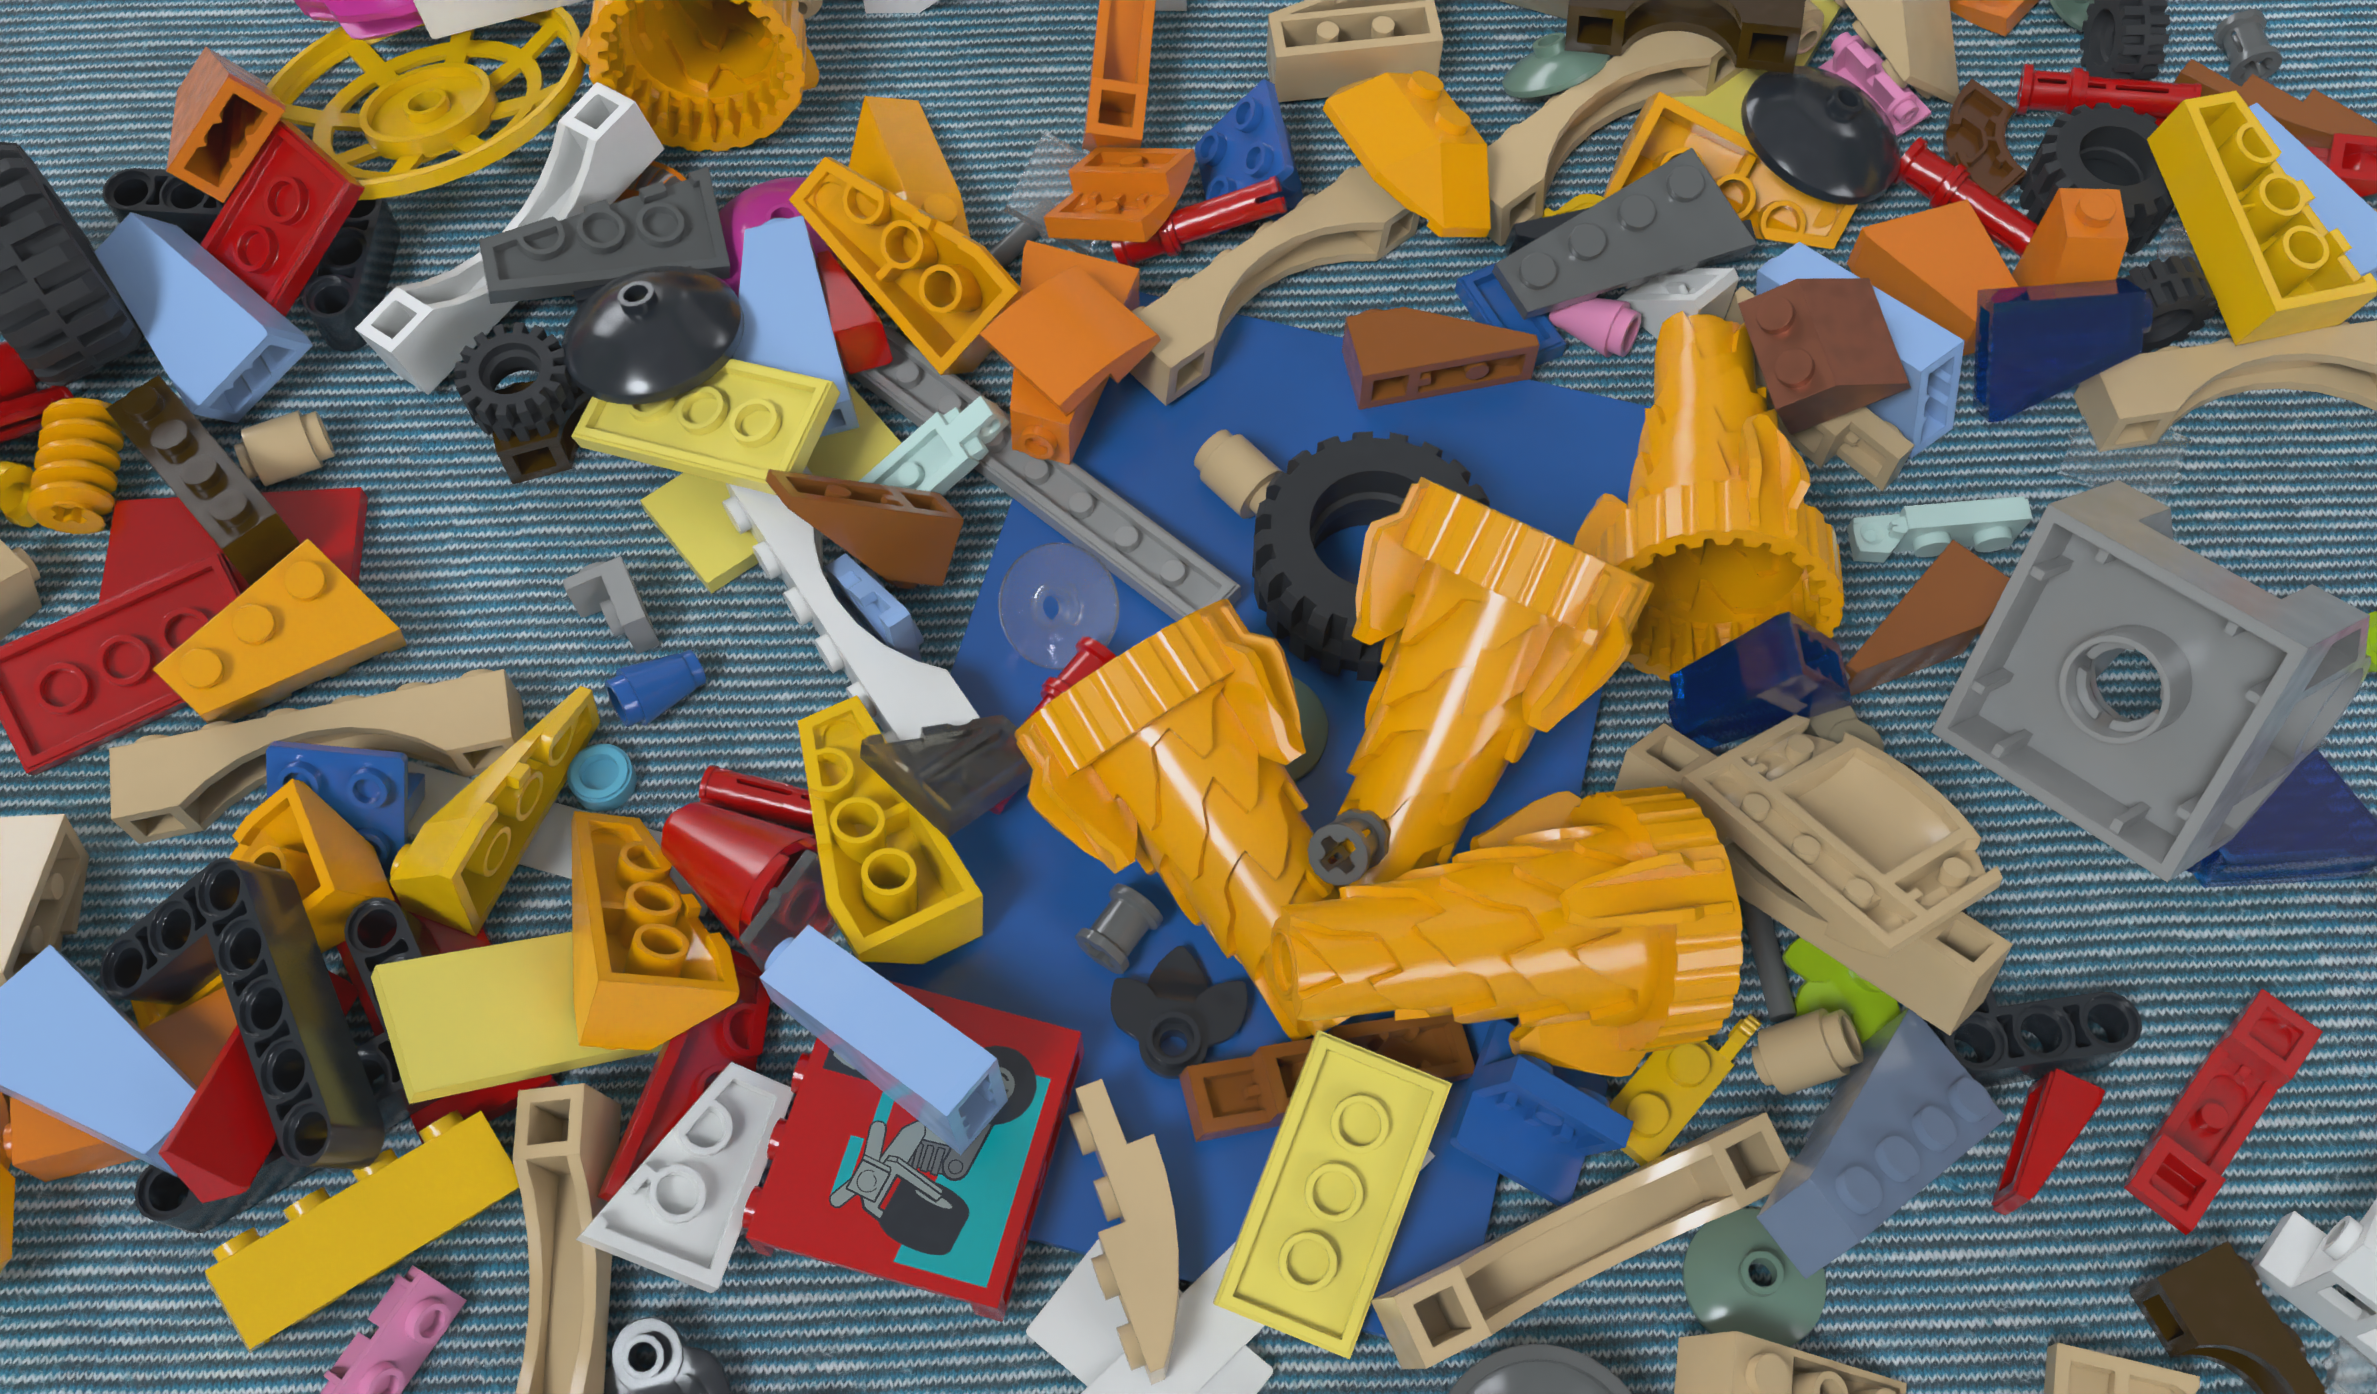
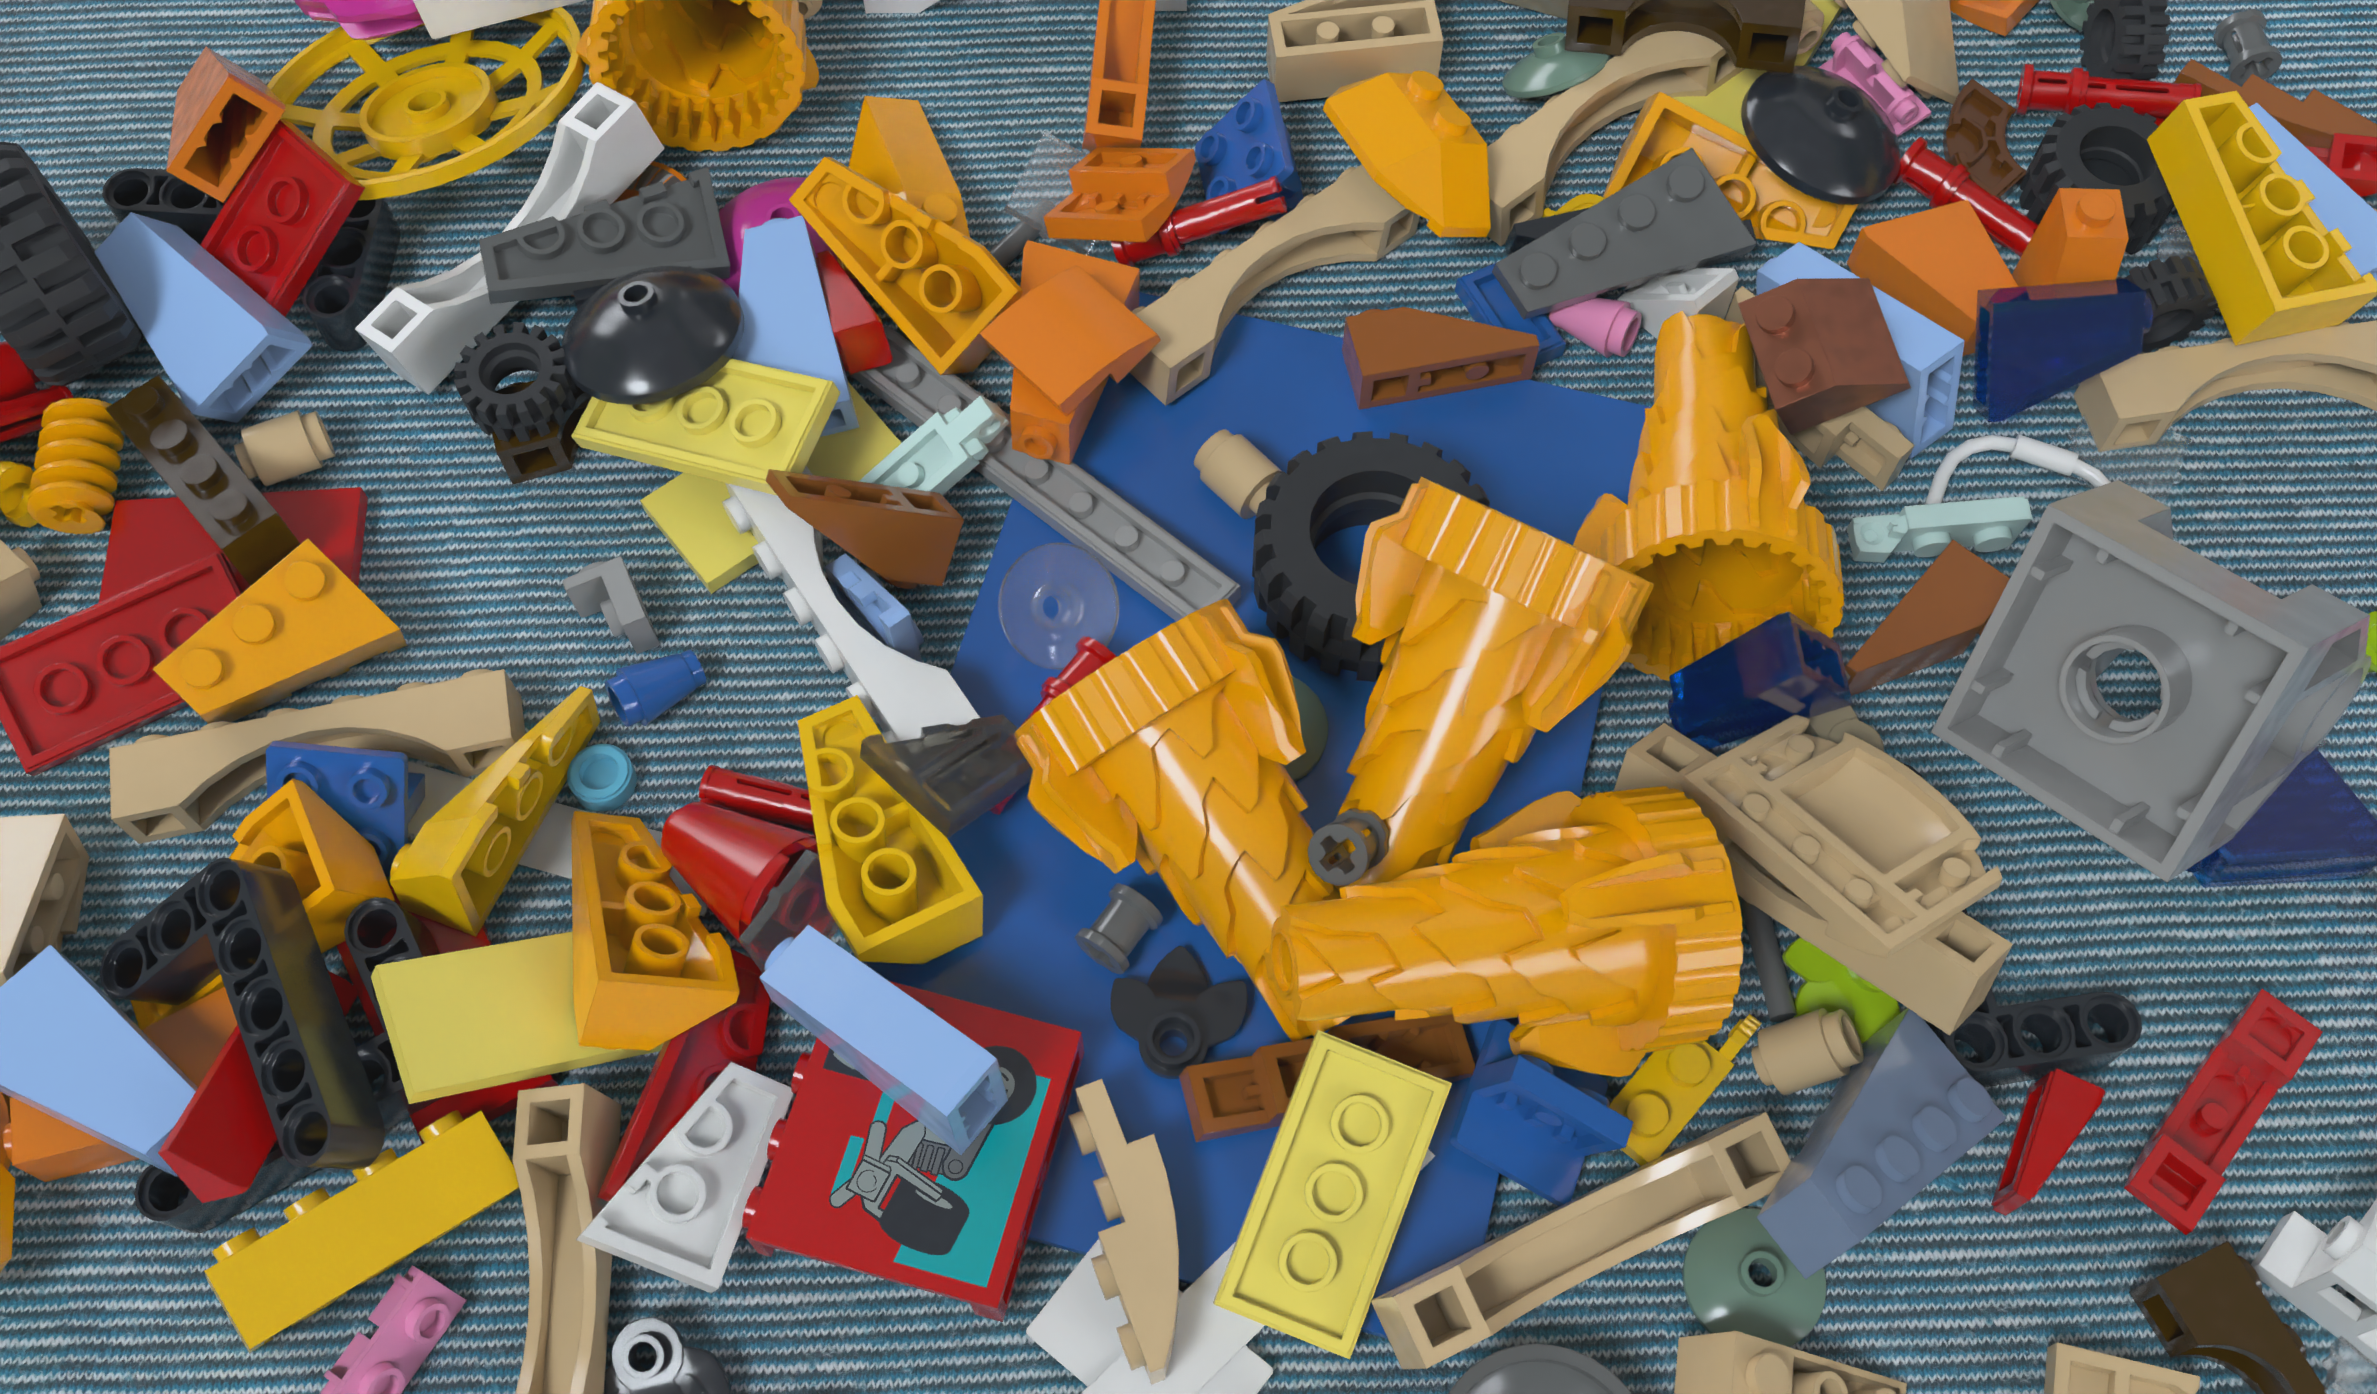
(2020, 448): none -> white piece

